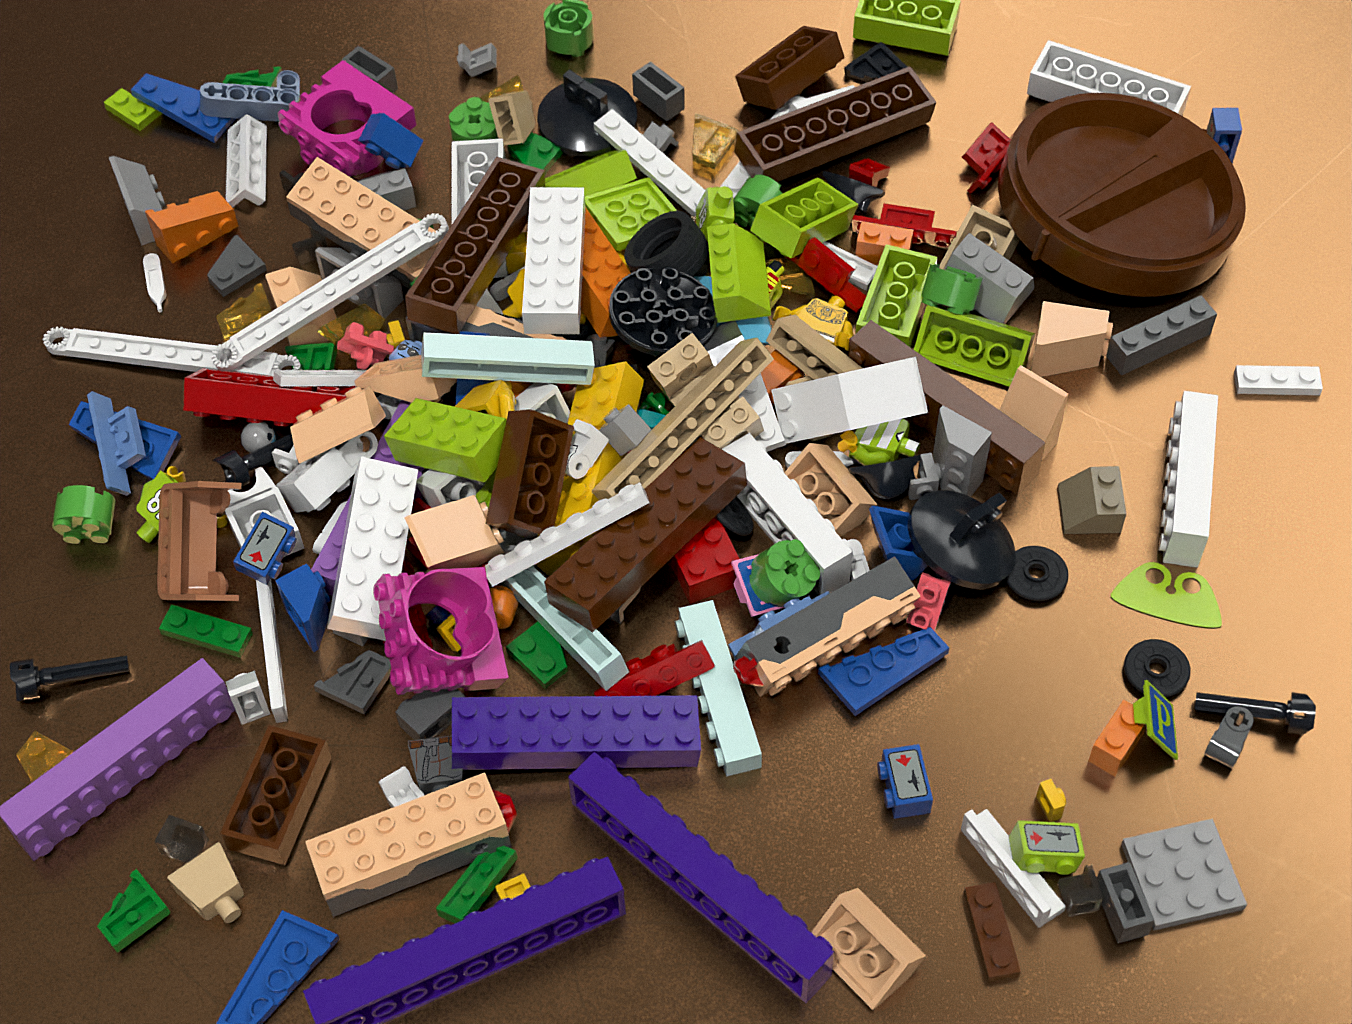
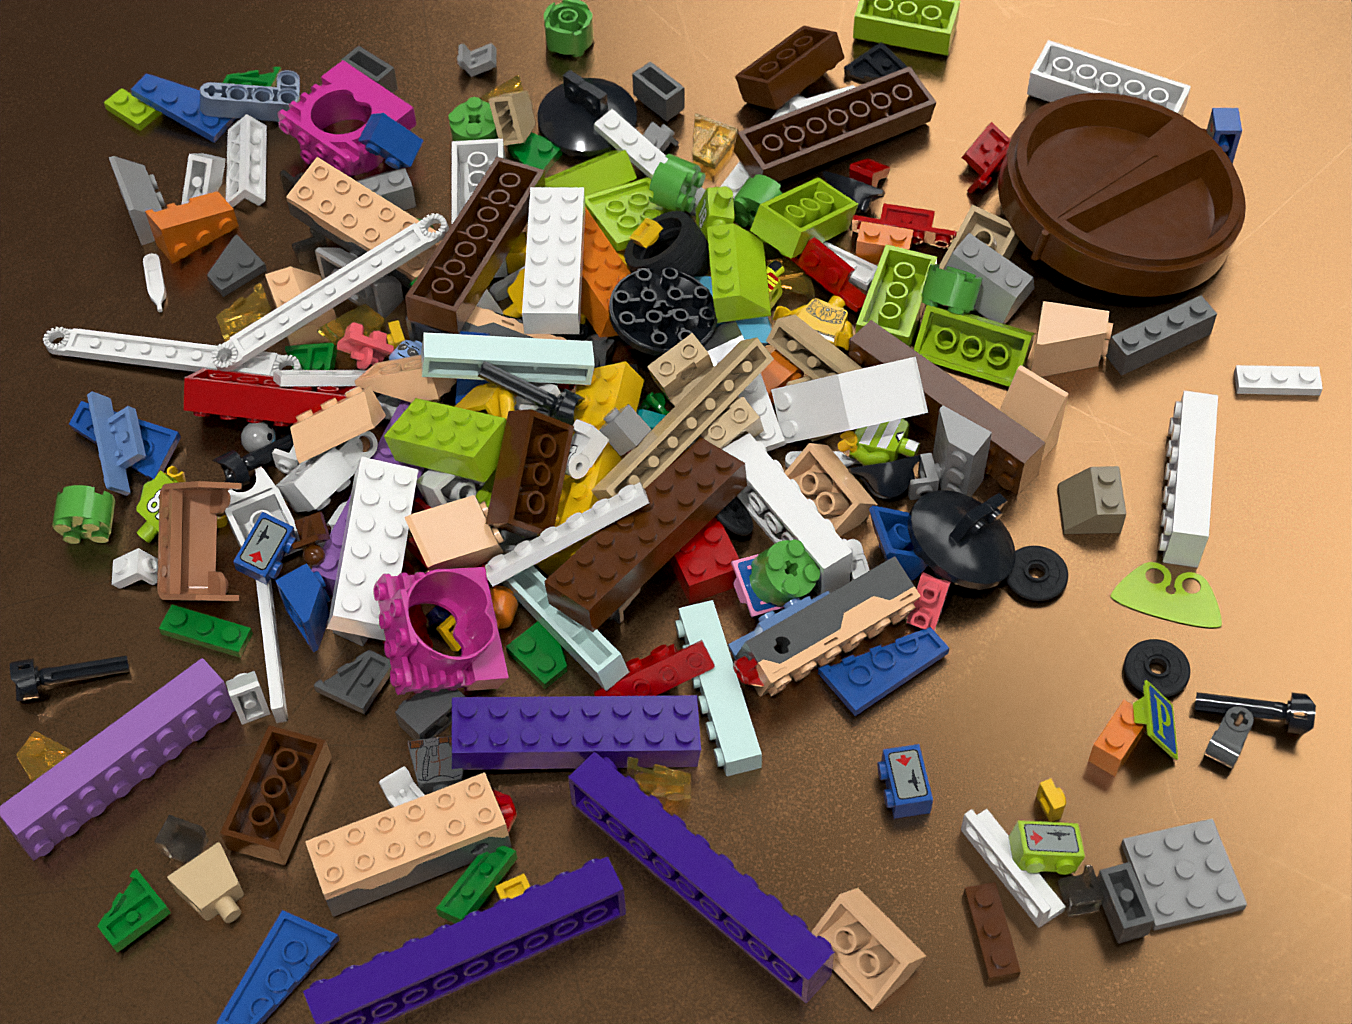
(134, 567): none -> white bracket
(203, 175): none -> white slope
(311, 532): none -> reddish brown piece
(560, 407): none -> black piece
(646, 233): none -> yellow plate
(660, 781): none -> clear yellow wing
(676, 184): none -> bright green brick

